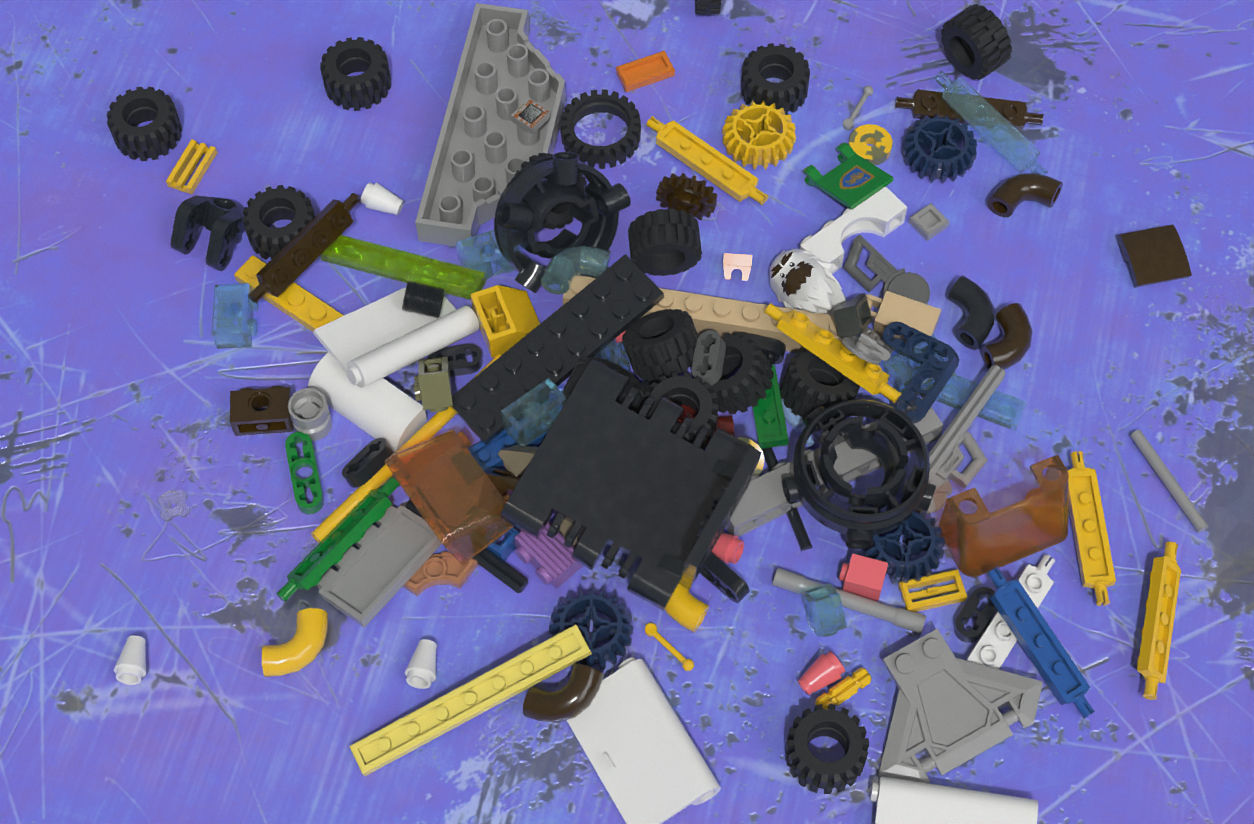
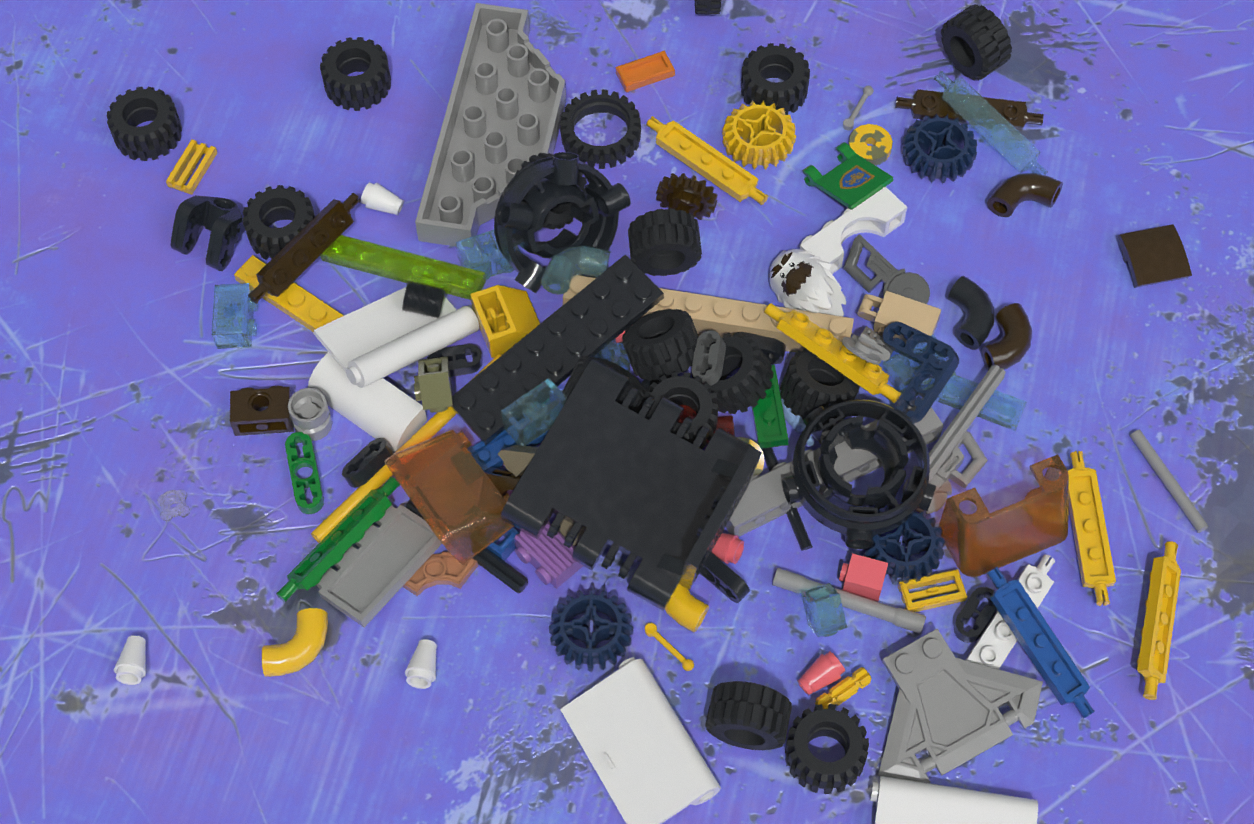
(470, 700): light yellow tile -> none
(530, 116): tile -> none
(567, 701): dark brown cylinder -> none
(737, 261): tile -> none
(748, 715): none -> black tyre
(853, 316): pearl dark grey slope -> none
(929, 222): light grey tile -> none

